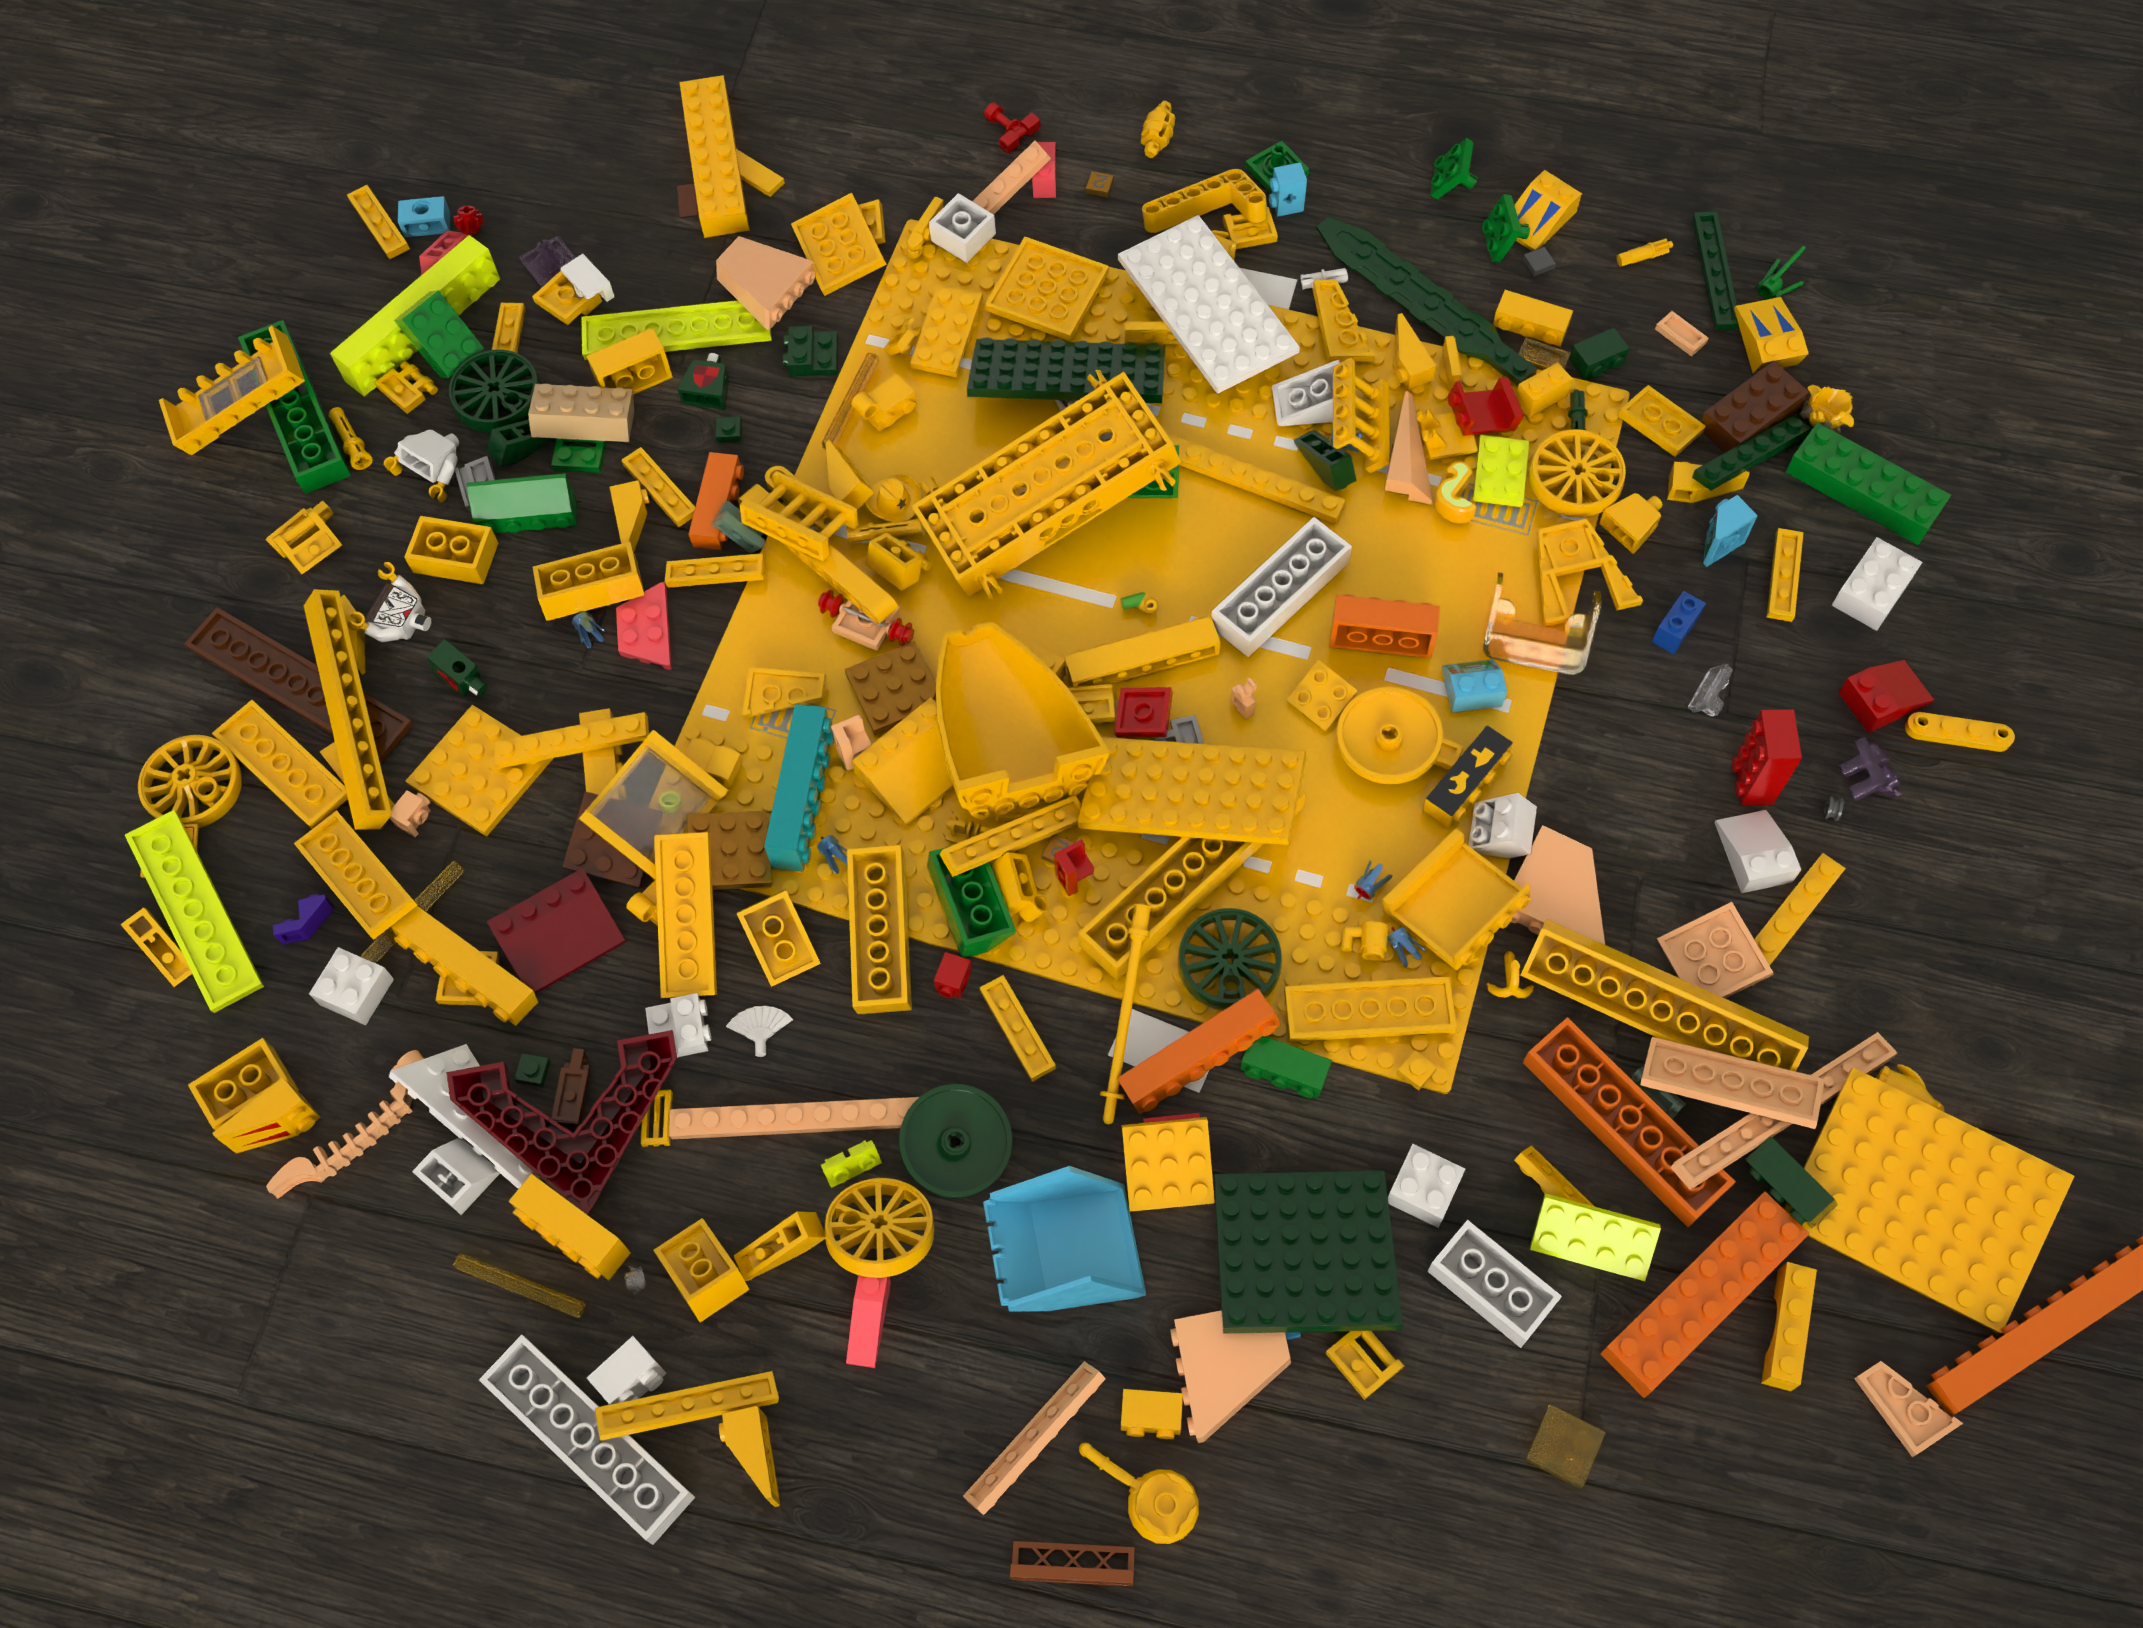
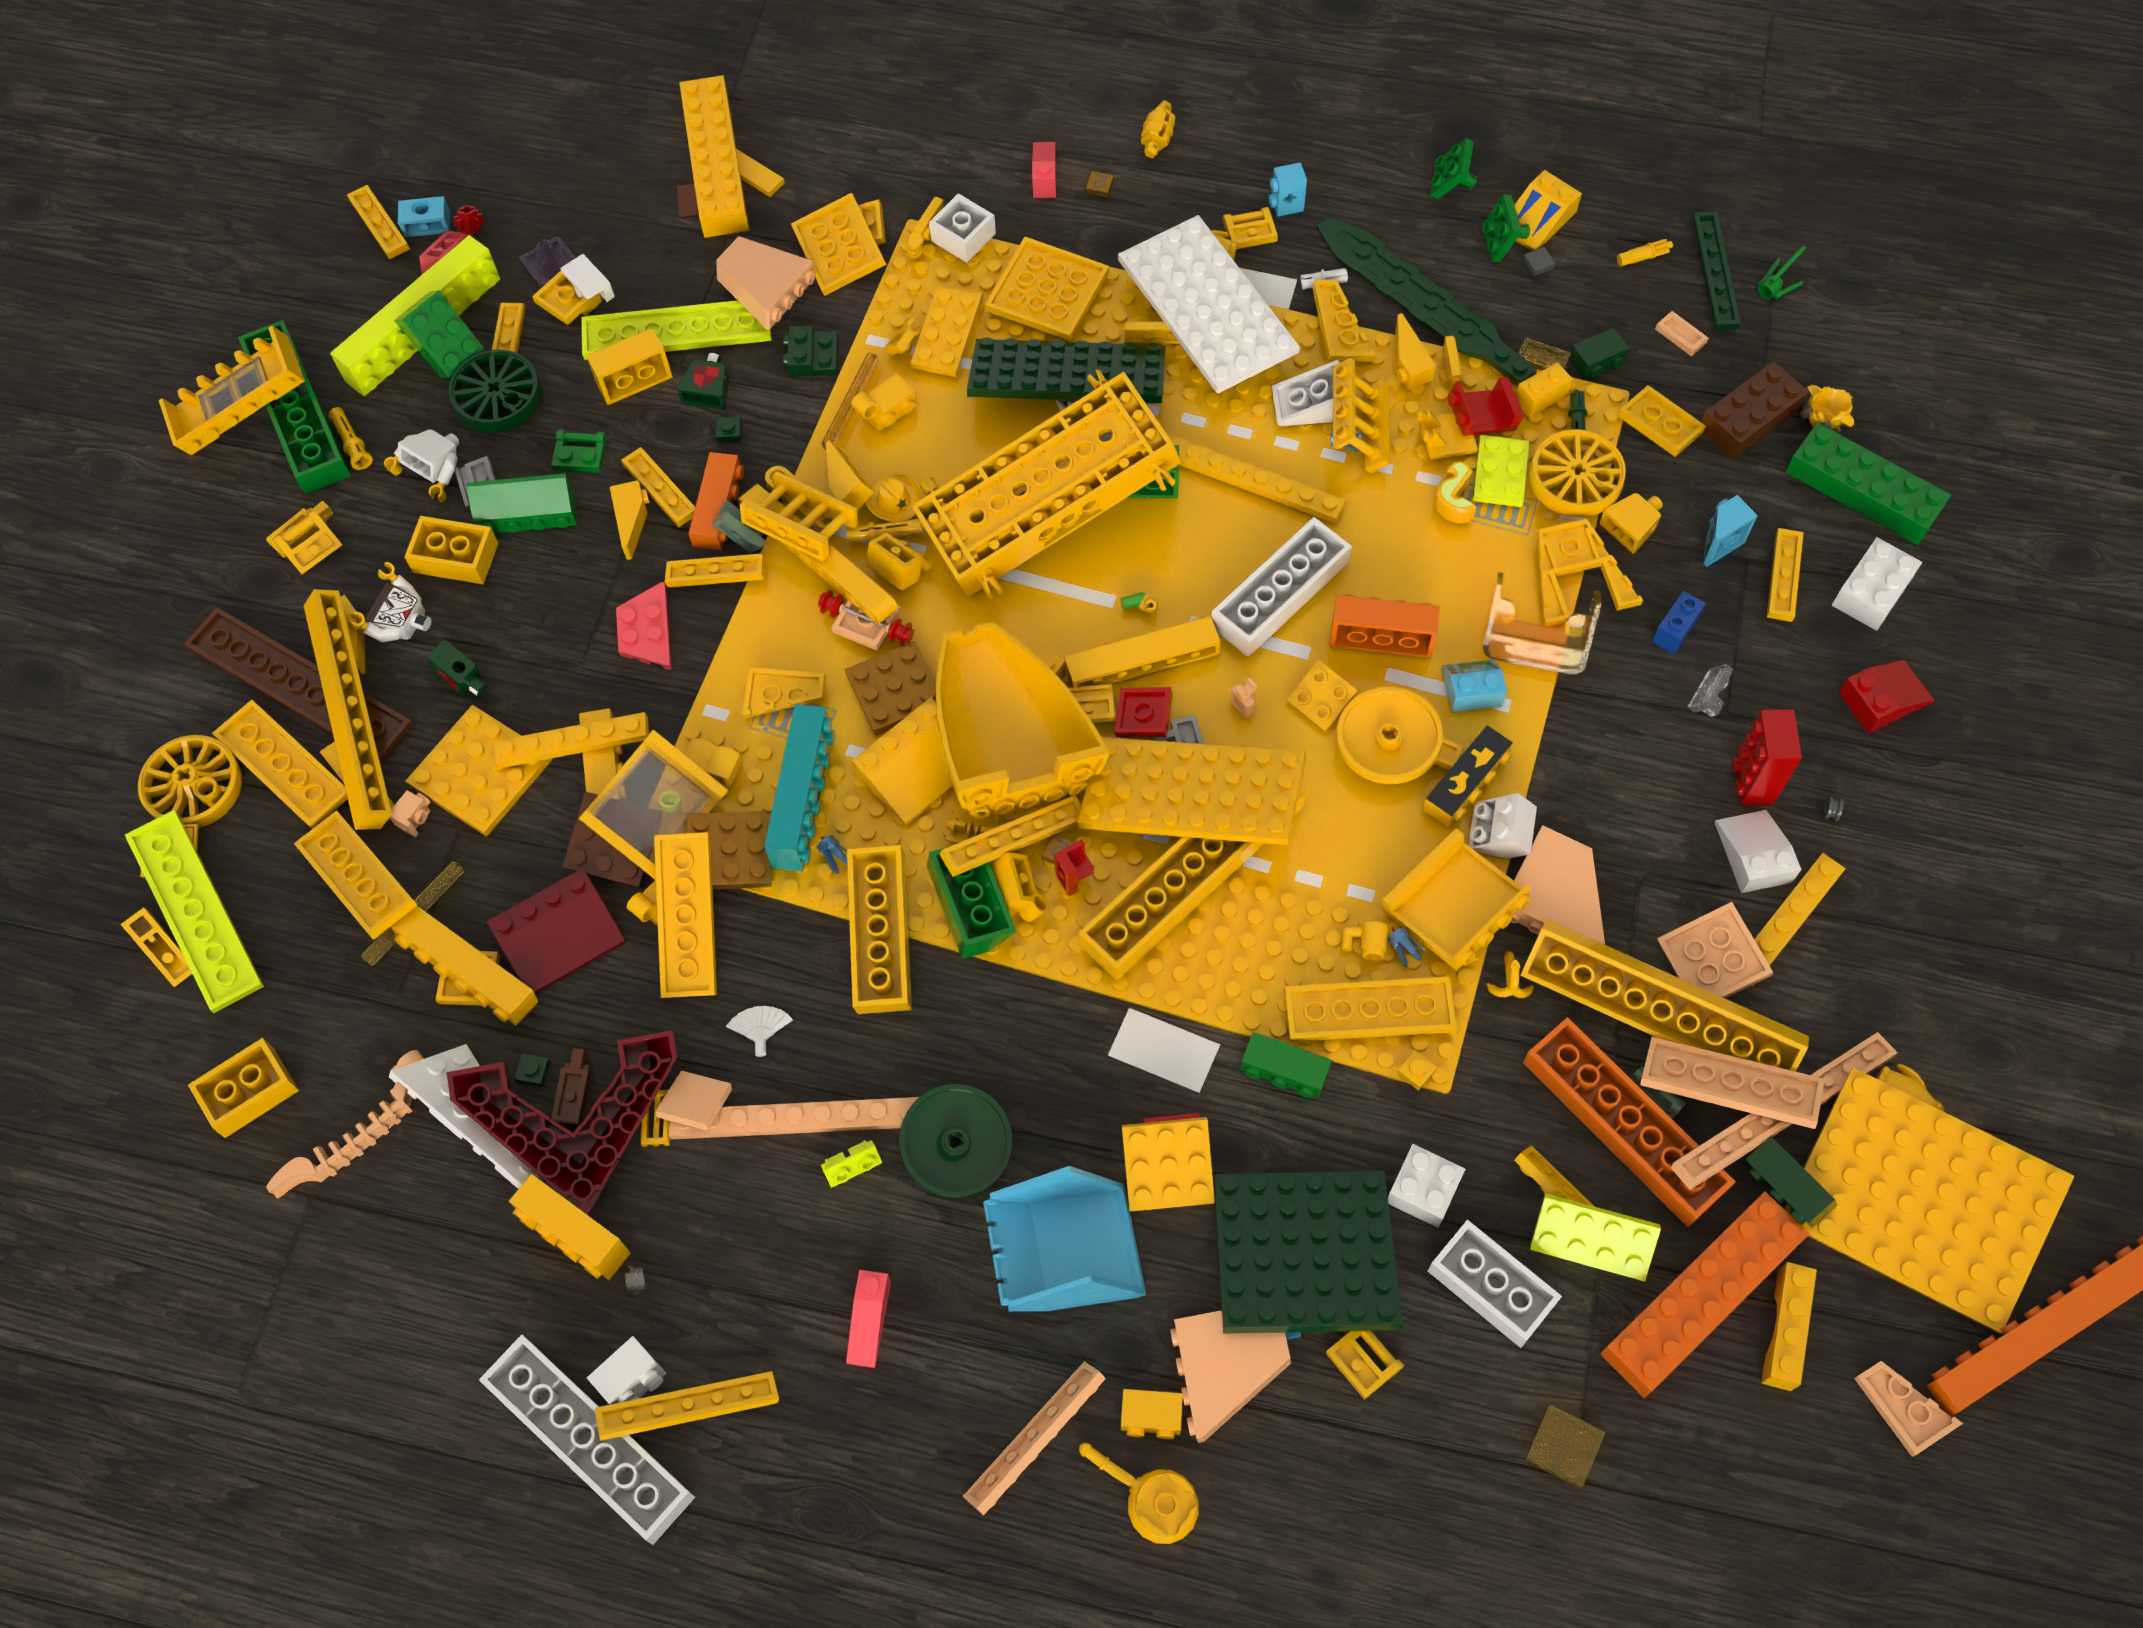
(269, 1118): yellow slope -> none
(312, 914): dark purple slope -> none
(351, 986): white brick -> none
(401, 391): yellow plate -> none
(456, 1173): white slope -> none
(514, 443): dark green slope -> none
(520, 1285): clear yellow axle -> none
(581, 412): tan brick -> none
(585, 623): flat silver piece -> none
(588, 581): yellow brick -> none
(686, 1020): white plate -> none
(693, 1100): none -> light nougat tile
(701, 1270): yellow slope -> none
(749, 1440): yellow slope -> none
(778, 937): yellow slope -> none
(780, 1244): yellow slope -> none
(850, 739): light nougat panel -> none
(879, 1228): yellow piece -> none
(952, 975): red brick -> none
(1012, 178): light nougat plate -> none
(1014, 129): red bar -> none
(1017, 1028): yellow plate -> none
(1072, 1574): dark orange fence -> none
(1138, 933): yellow bar -> none
(1199, 1051): orange brick -> none
(1204, 197): yellow beam -> none
(1219, 953): dark green piece -> none
(1263, 164): green plate -> none
(1331, 464): dark green slope -> none
(1365, 886): flat silver piece -> none
(1408, 465): light nougat wedge -> none
(1532, 318): yellow brick -> none
(1686, 489): yellow slope -> none
(1751, 453): dark green plate -> none
(1770, 334): yellow slope -> none
(1876, 761): clear purple plate -> none
(1959, 731): yellow plate -> none

